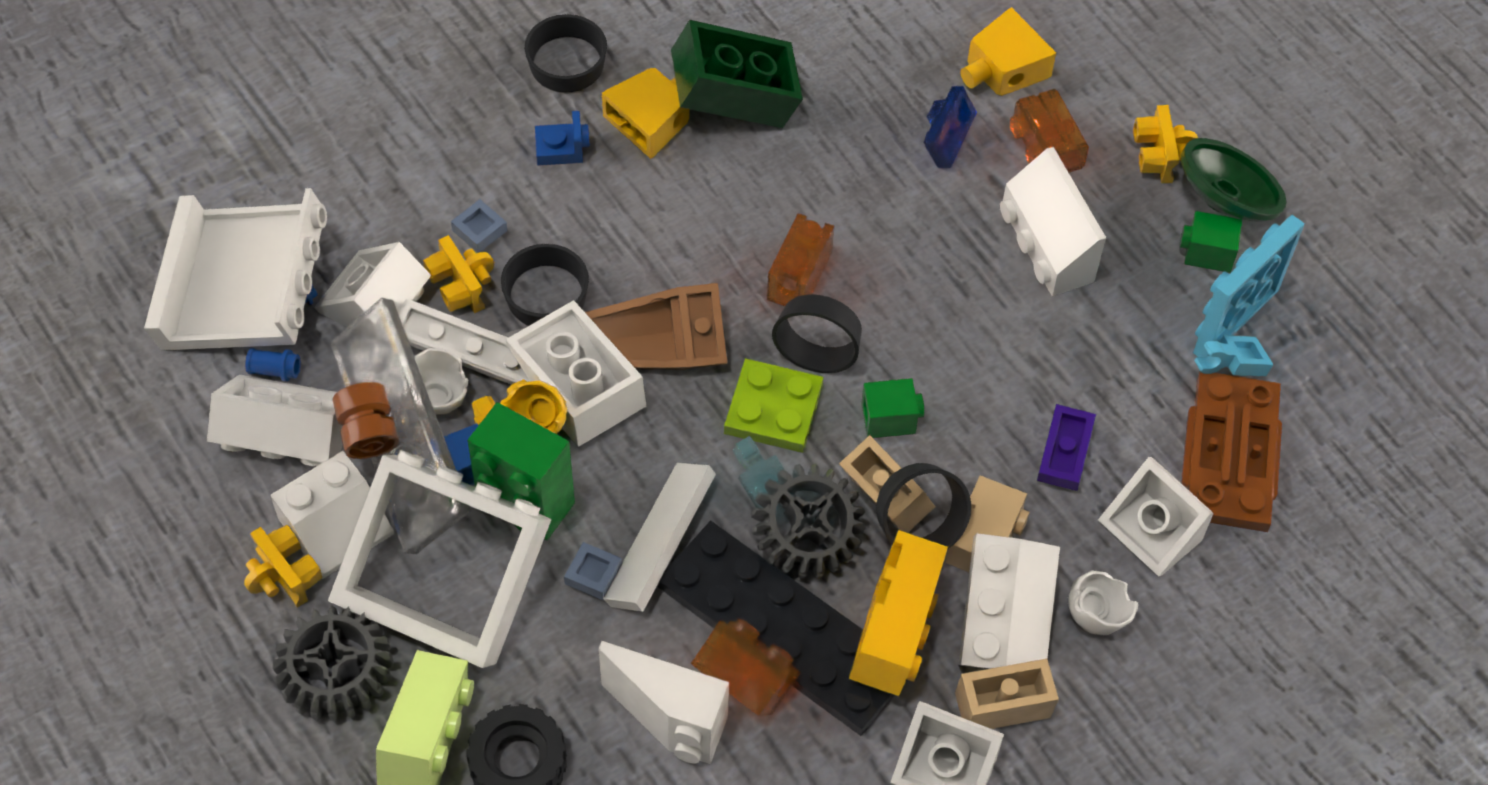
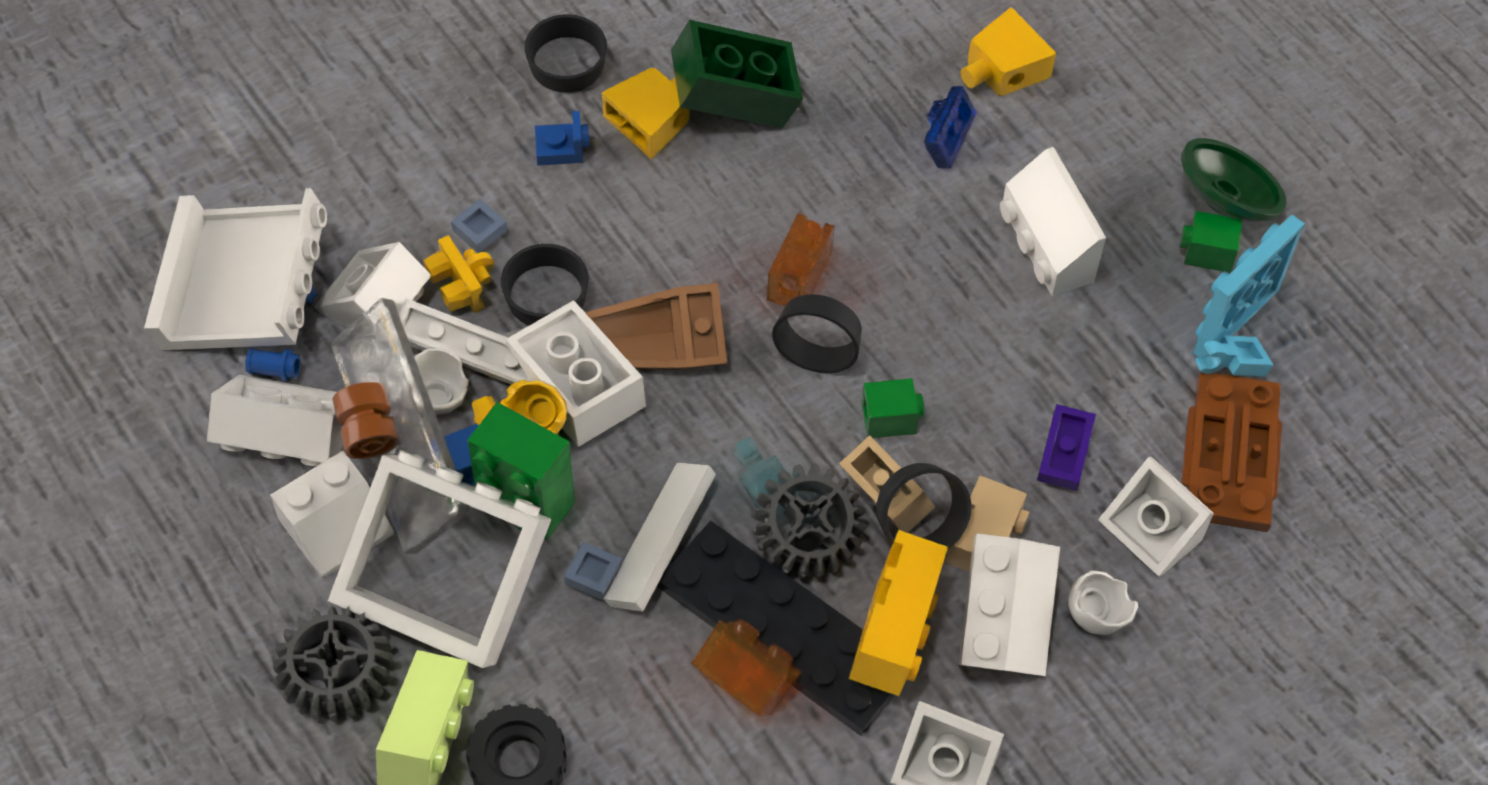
(293, 578): yellow hips -> none
(672, 702): white slope -> none
(773, 405): lime plate -> none
(1007, 694): tan brick -> none
(1047, 123): clear orange brick -> none
(1167, 143): yellow hips -> none

